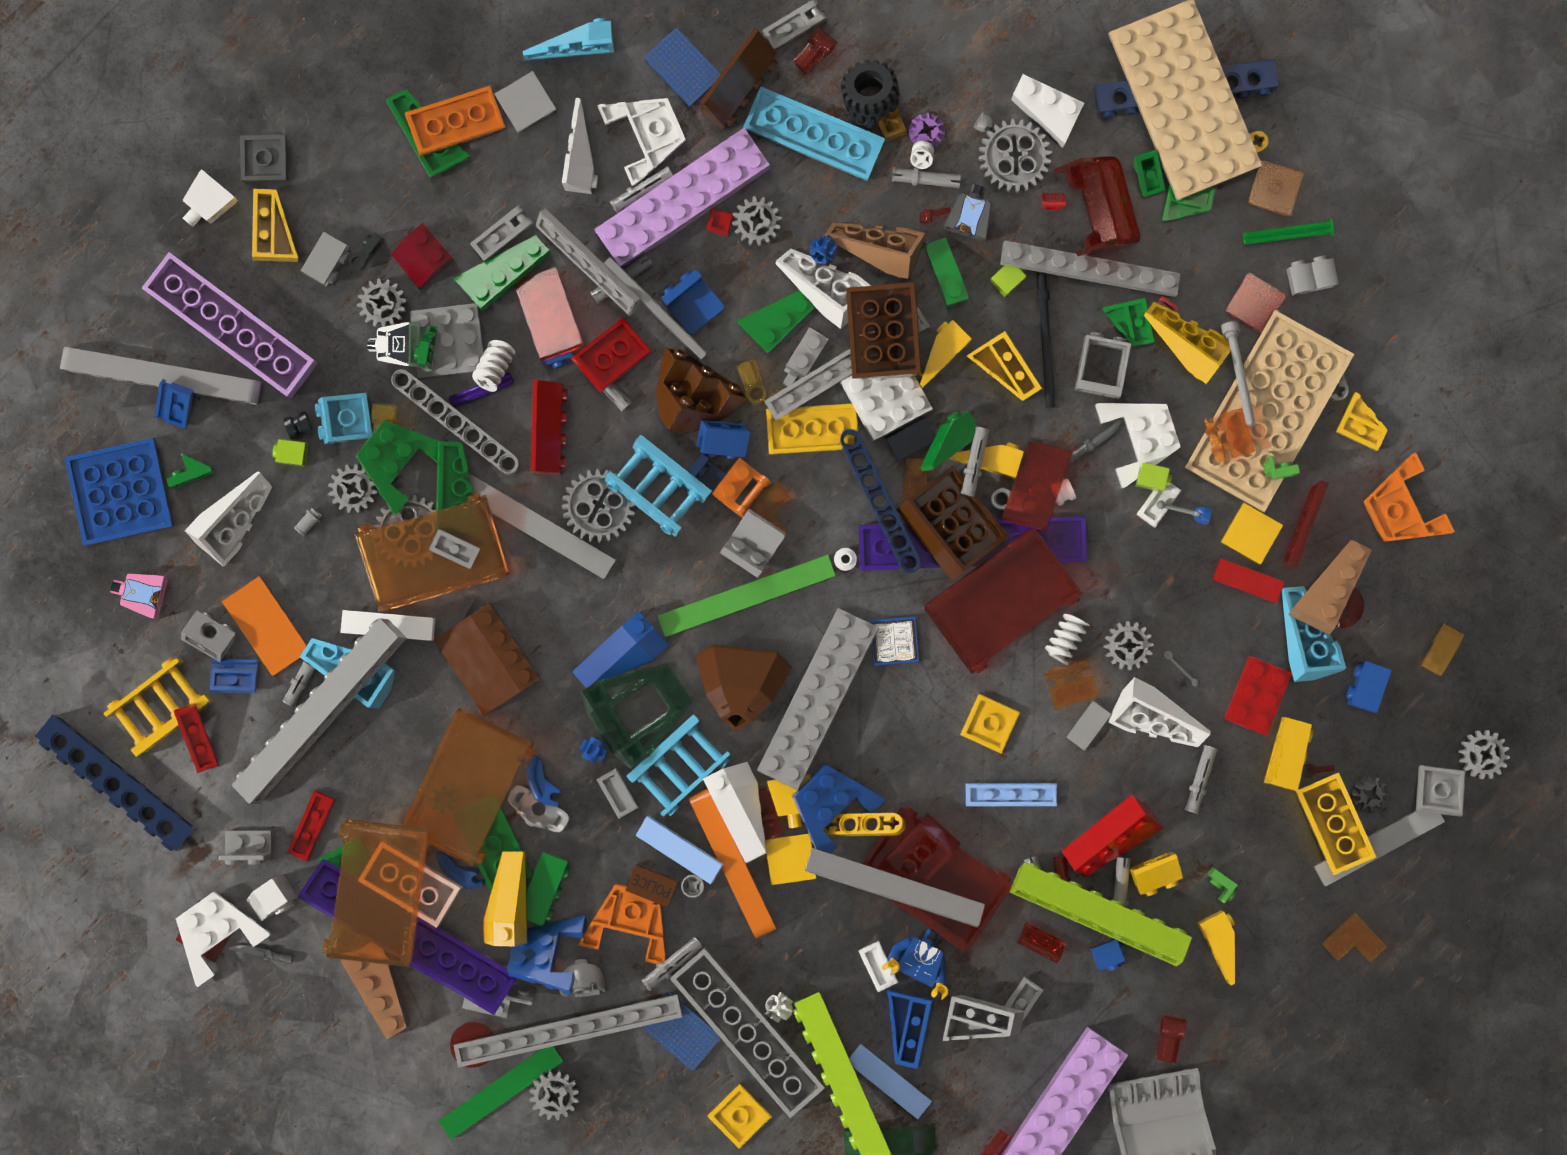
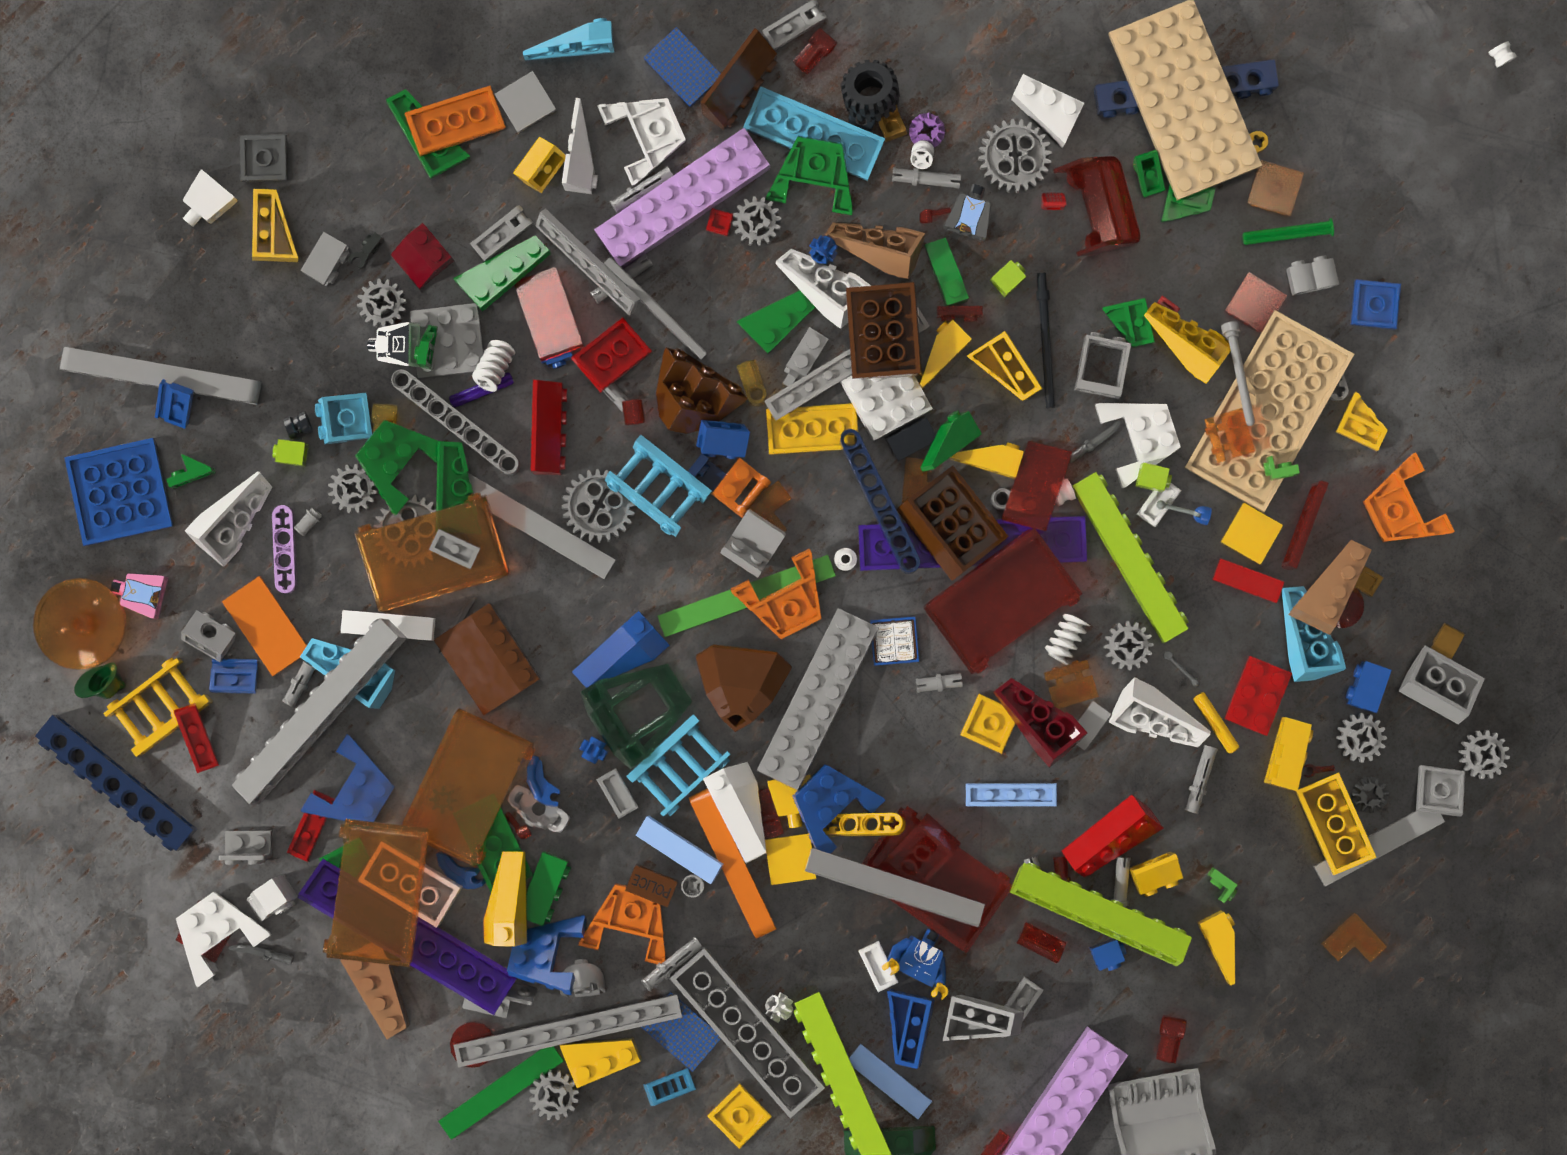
(79, 623): none -> clear orange dish
(100, 682): none -> dark green piece
(229, 325): lavender brick -> none
(279, 549): none -> lavender beam
(362, 793): none -> blue wing
(523, 831): none -> clear red hand
(540, 164): none -> yellow brick
(599, 1058): none -> yellow wedge
(633, 412): none -> clear red piece
(650, 1092): none -> dark azure slope
(692, 302): blue bracket -> none
(789, 607): none -> orange wing
(818, 164): none -> green wing
(939, 682): none -> light grey pin
(949, 313): none -> clear red plate
(973, 468): light grey pin -> none
(983, 123): light grey hinge -> none
(1041, 723): none -> dark red wedge
(1090, 268): light grey plate -> none
(1129, 557): none -> lime brick
(1216, 722): none -> yellow axle
(1365, 729): none -> light grey gear
(1368, 581): none -> pearl gold tile
(1375, 304): none -> blue tile
(1442, 685): none -> light grey slope
(1502, 54): none -> white wheel

